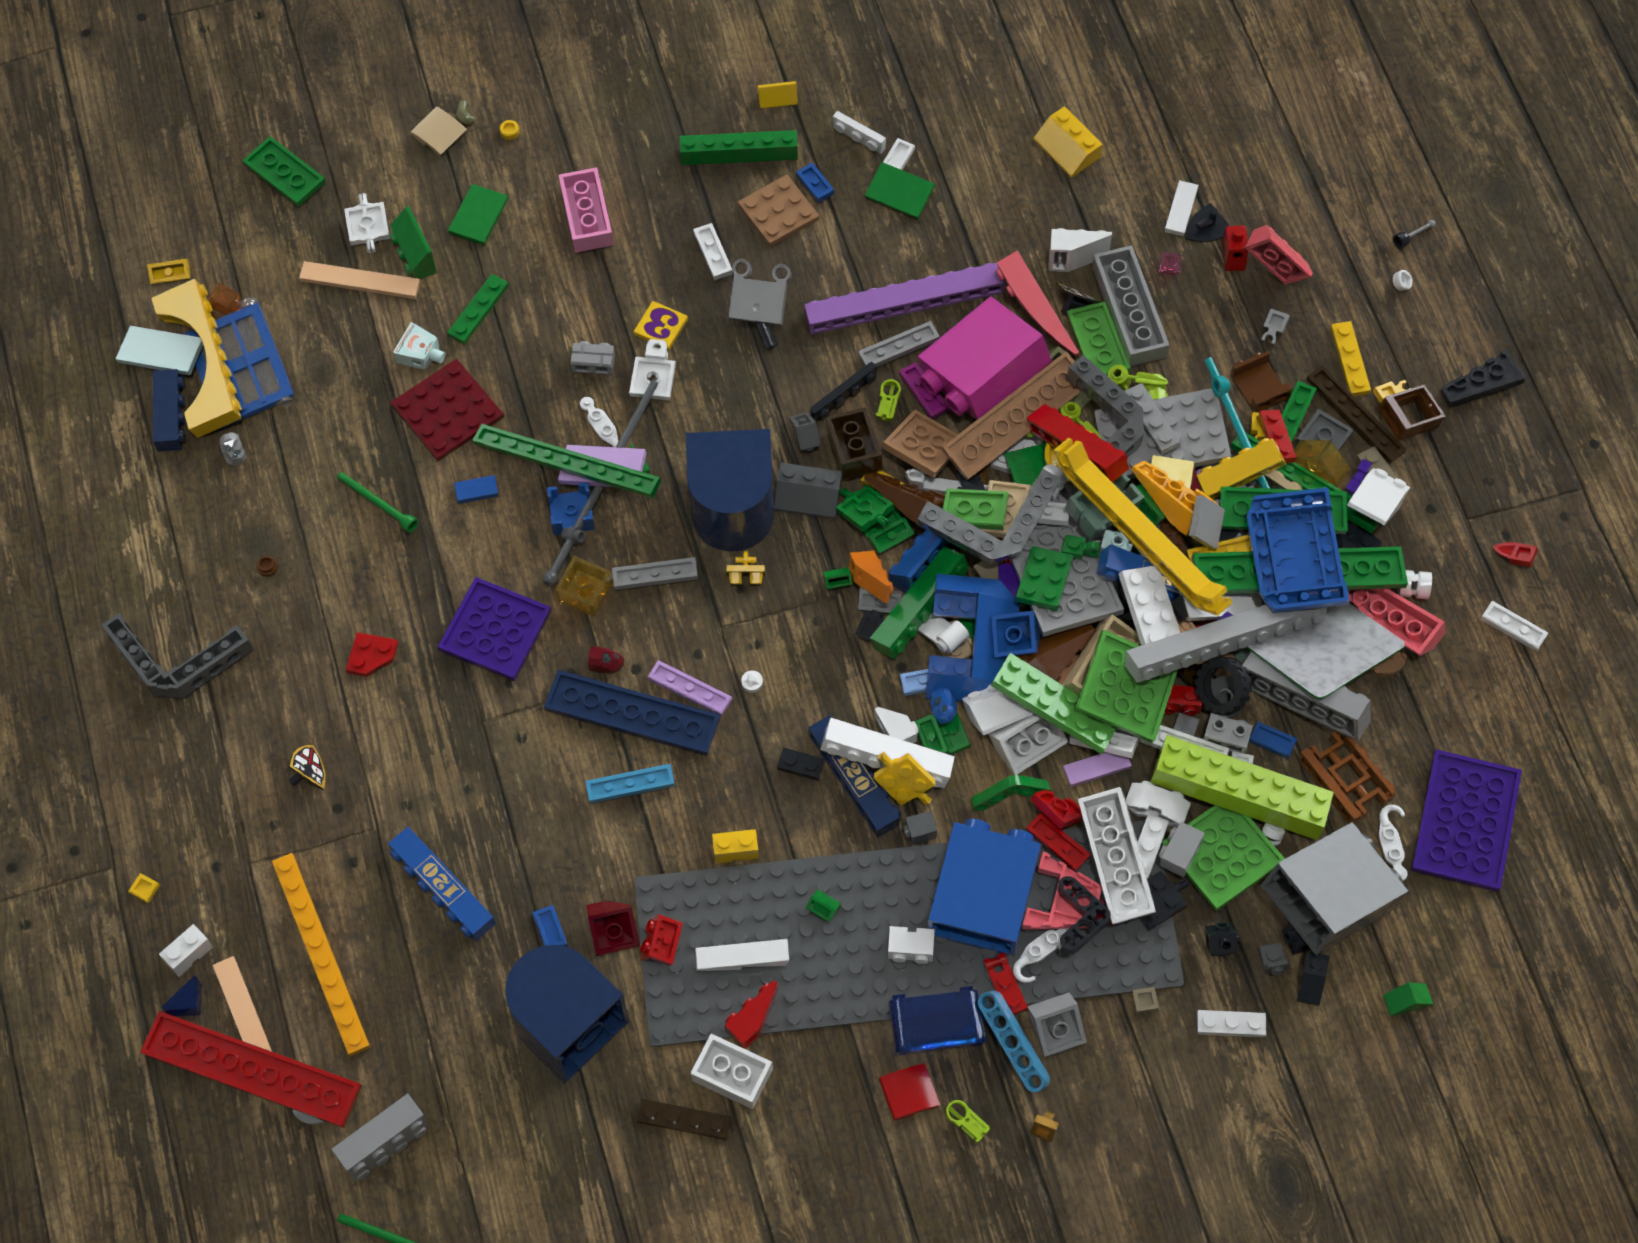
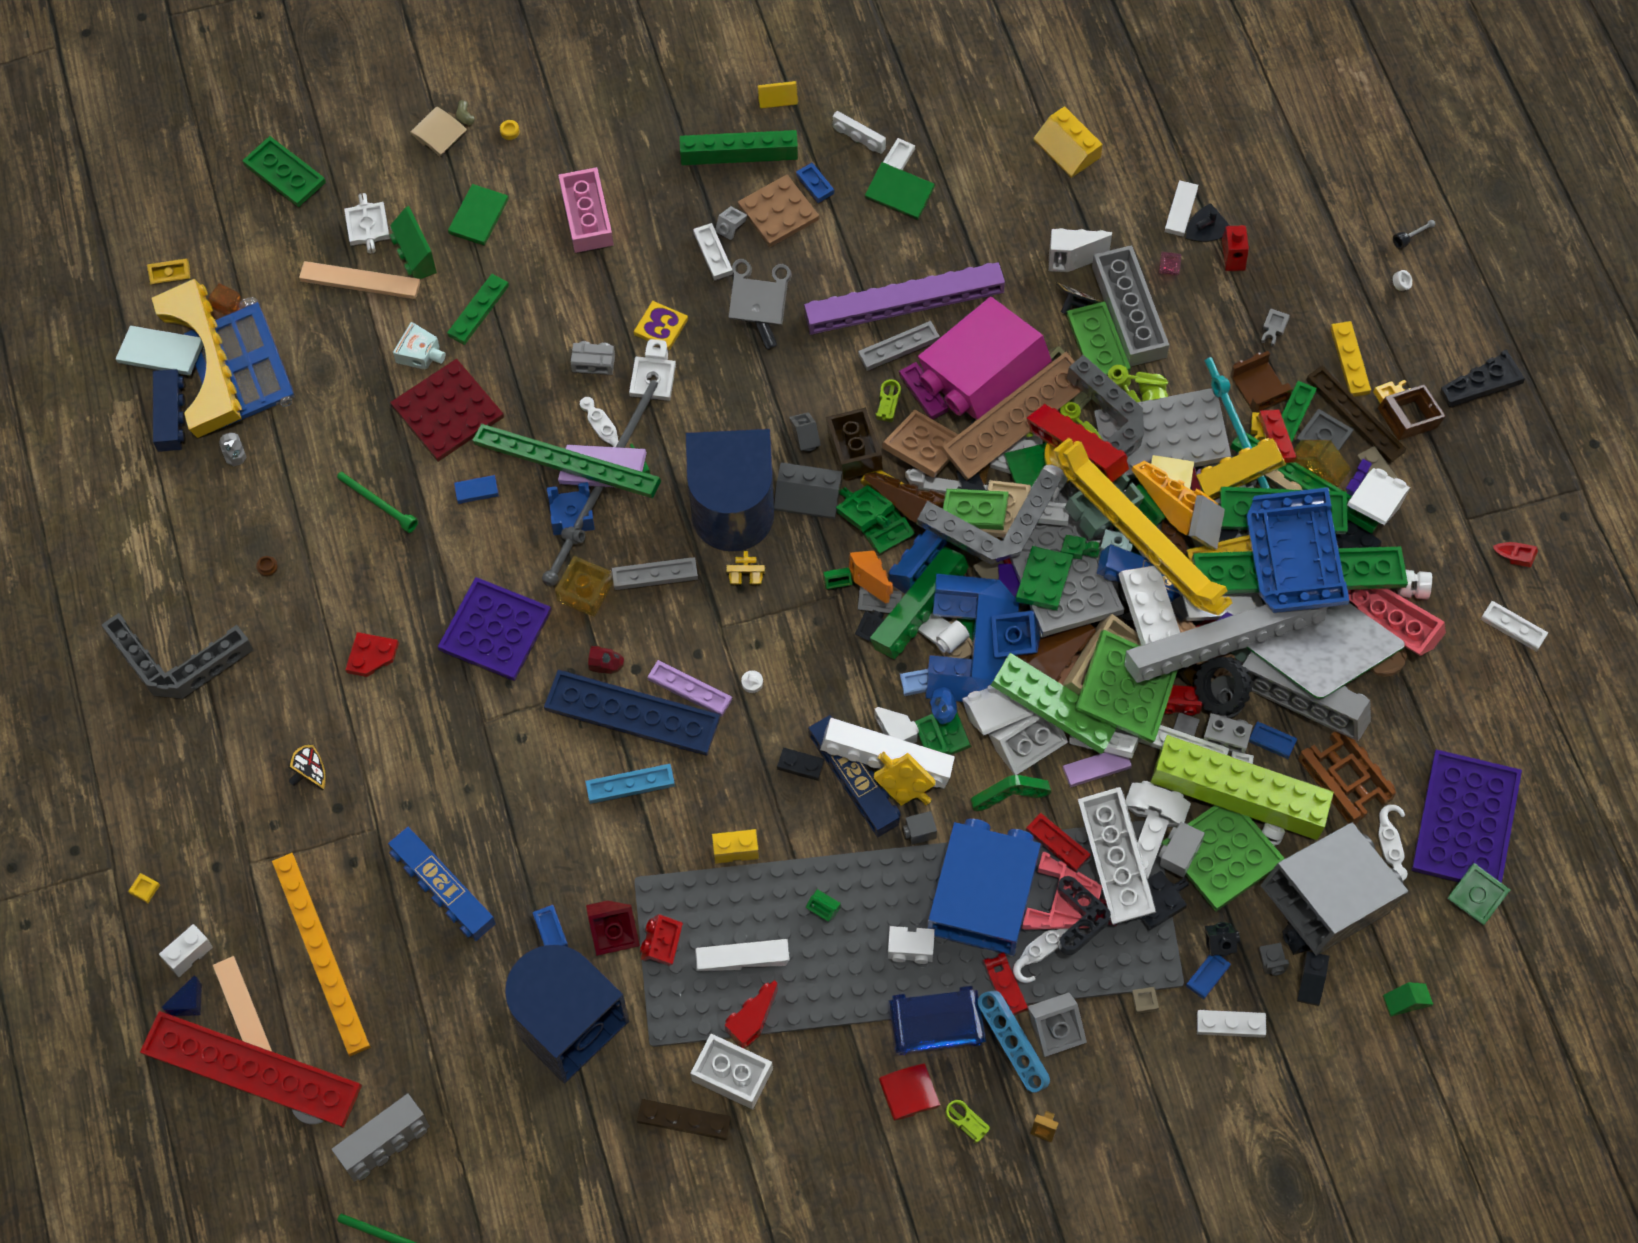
(729, 221): none -> light grey bracket
(840, 394): black plate -> none
(1033, 300): coral wedge -> none
(1059, 811): red plate -> none
(1154, 420): light grey plate -> none
(1208, 975): none -> blue tile
(1277, 255): coral slope -> none
(1478, 894): none -> green tile

